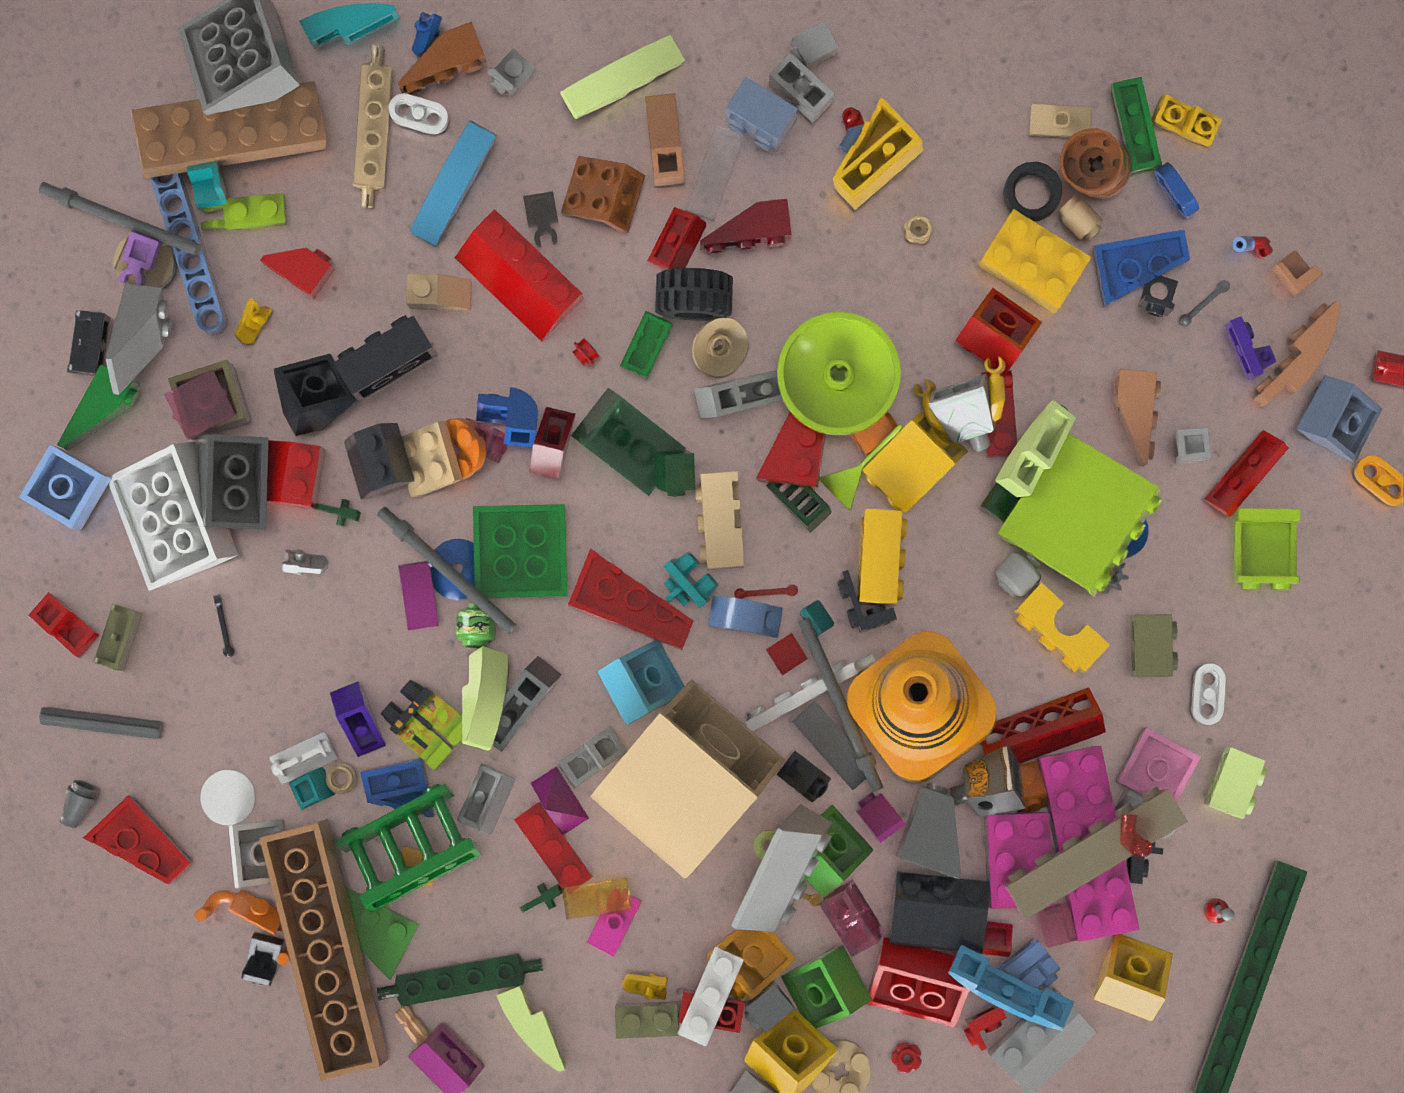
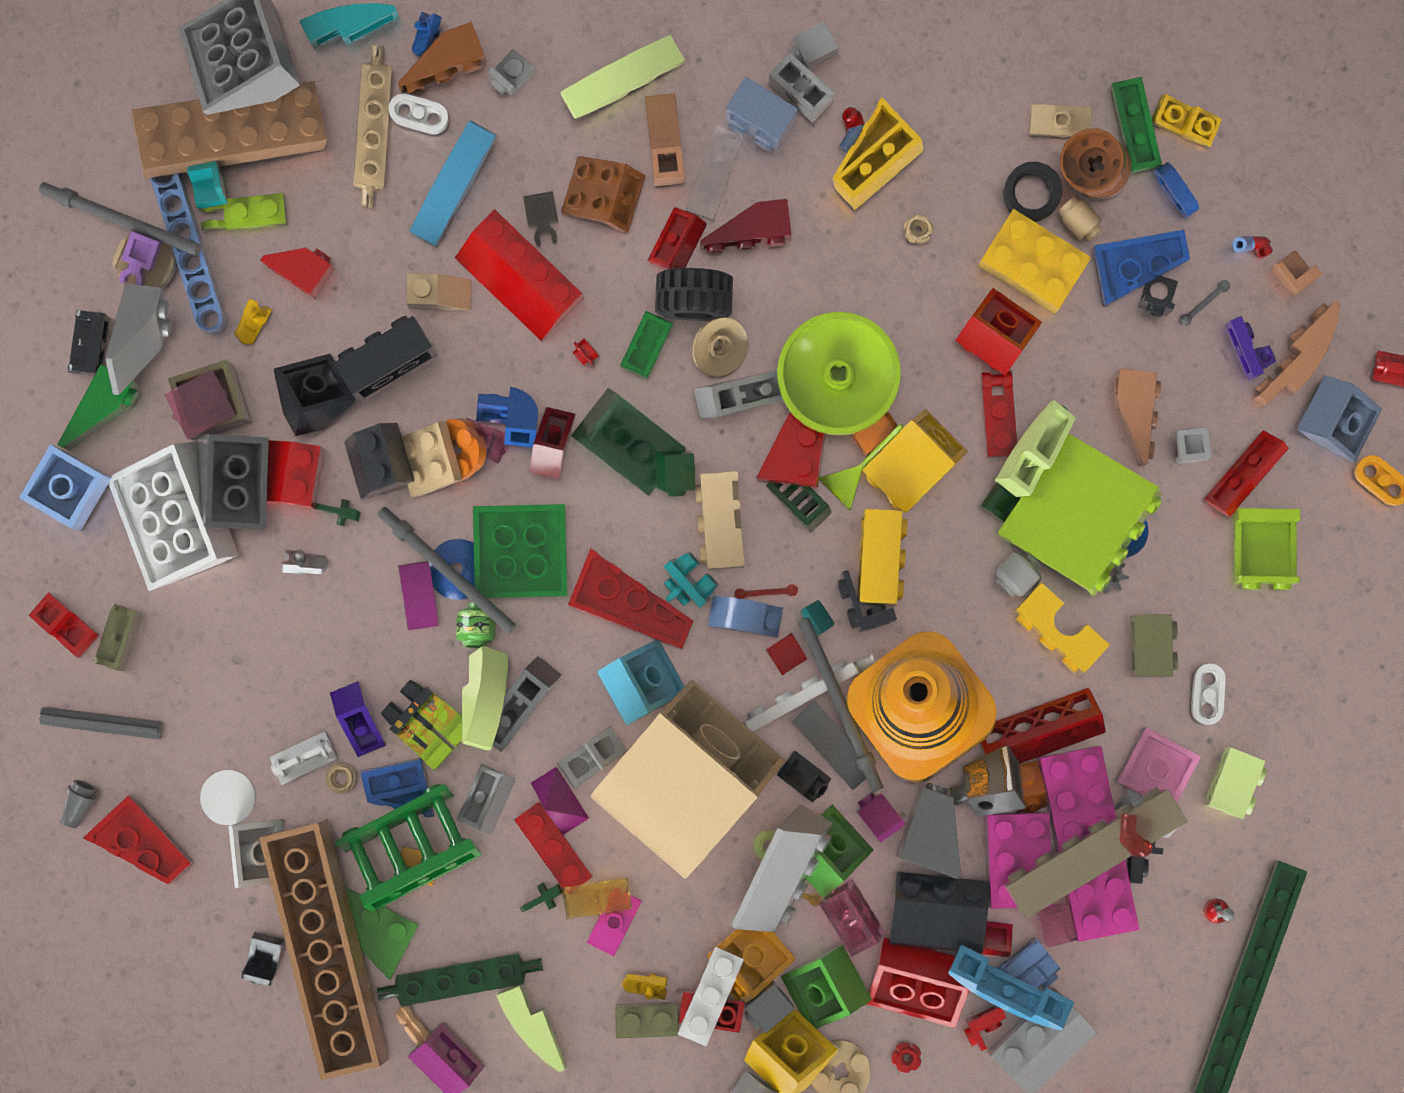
(228, 650): black hinge -> none
(248, 907): orange piece -> none
(311, 788): teal slope -> none
(967, 407): torso -> none
(1134, 977): yellow slope -> none

